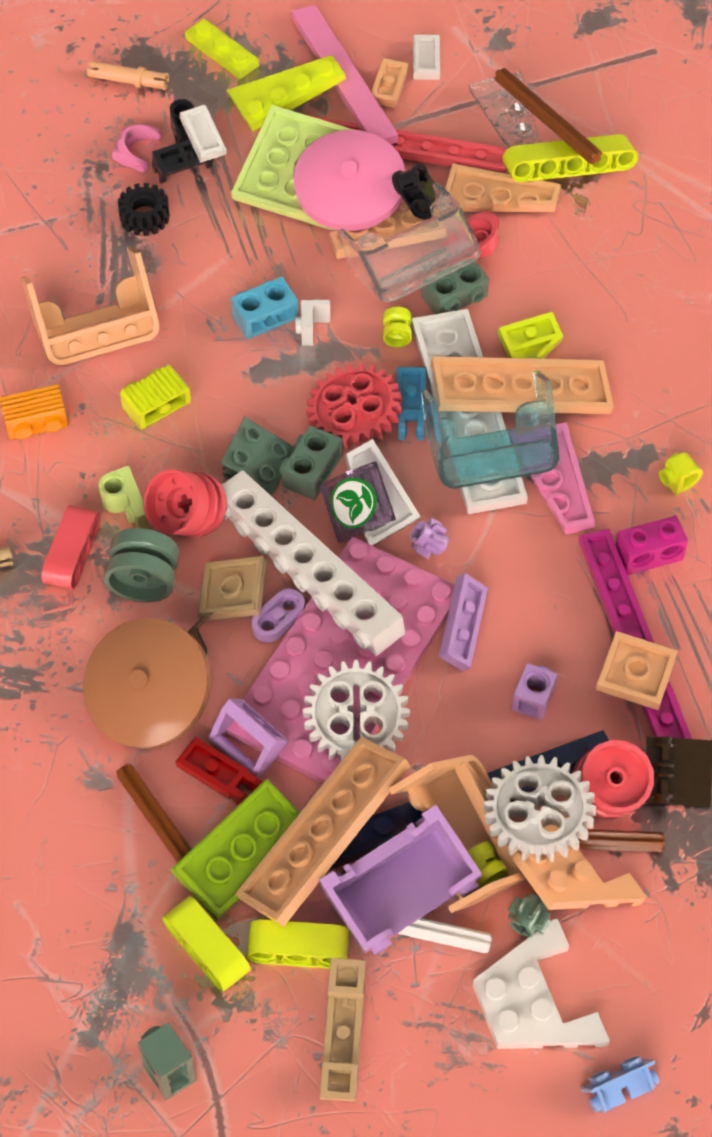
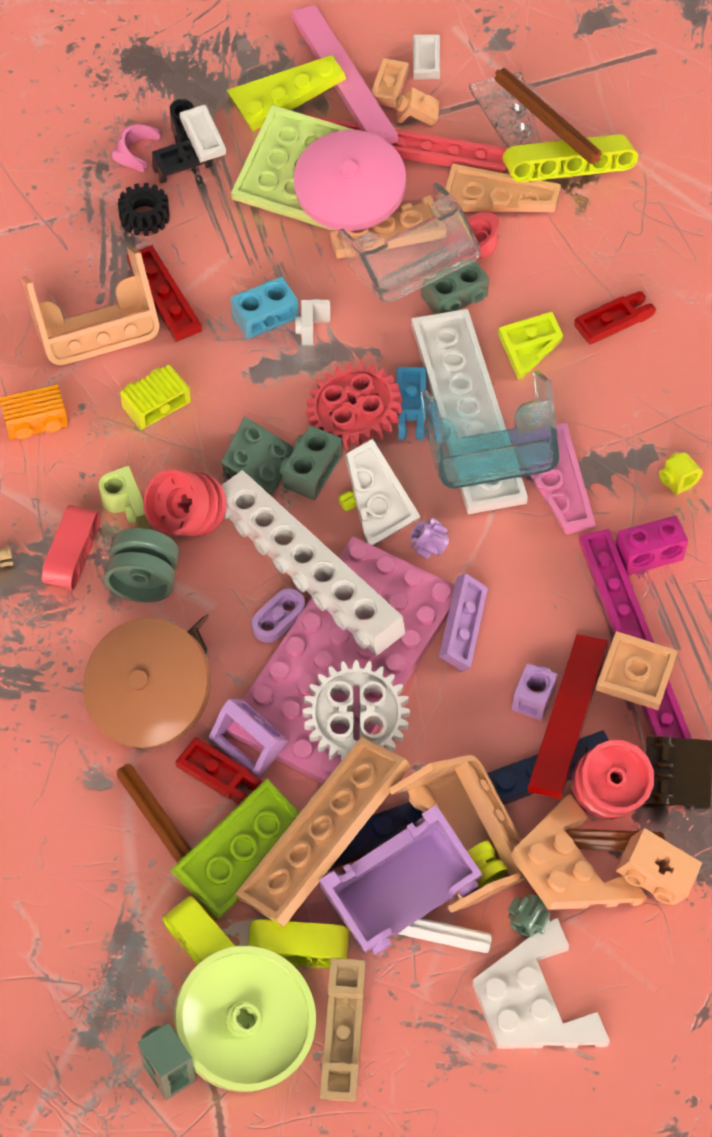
(139, 77): light nougat pin -> none
(168, 297): none -> red plate
(222, 48): neon yellow plate -> none
(232, 588): tan tile -> none
(245, 1018): none -> yellowish green dish
(357, 502): slope -> none
(397, 327): neon yellow wheel -> none
(417, 190): black piece -> none
(418, 106): none -> light nougat bracket
(507, 383): light nougat plate -> none
(530, 834): white gear -> none
(568, 717): none -> red tile
(607, 1087): light blue hinge -> none
(613, 317): none -> red hinge
(658, 867): none -> light nougat brick

